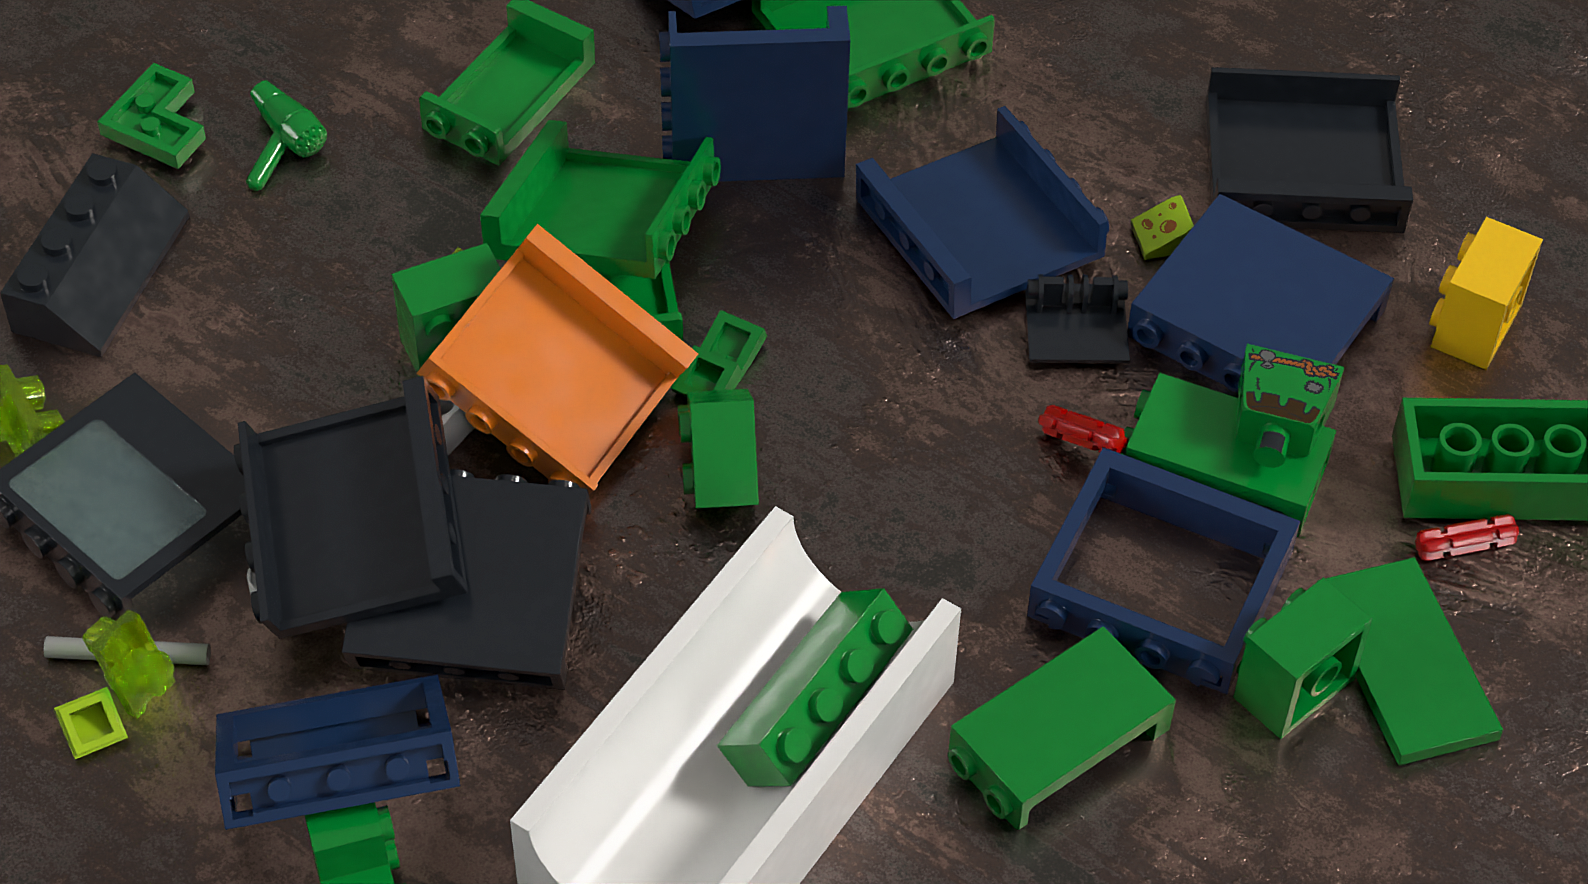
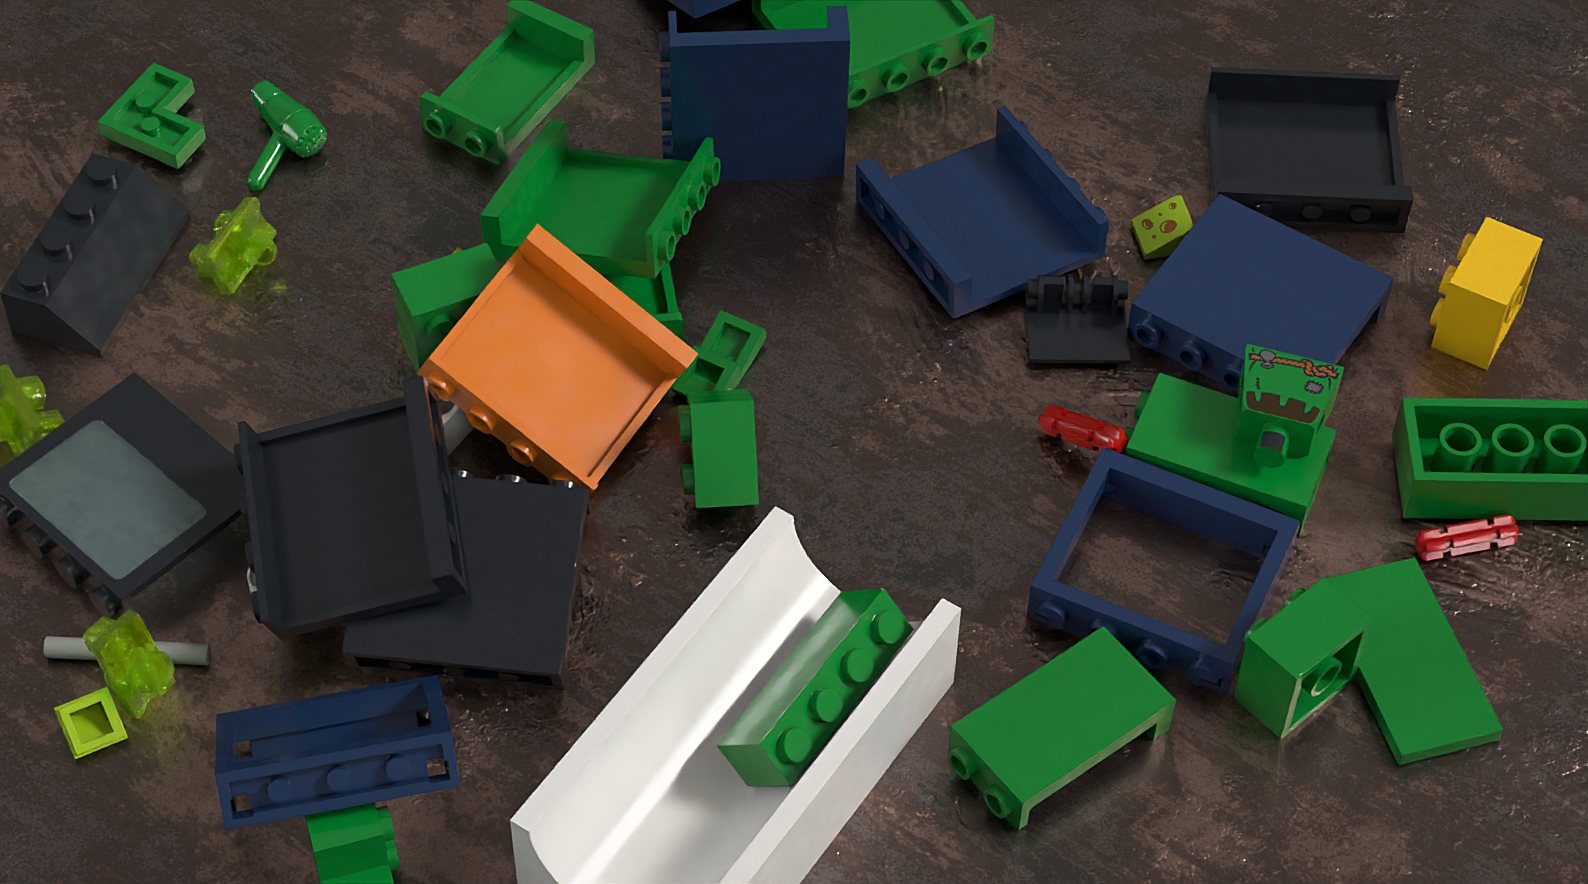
(239, 243): none -> clear neon green hips

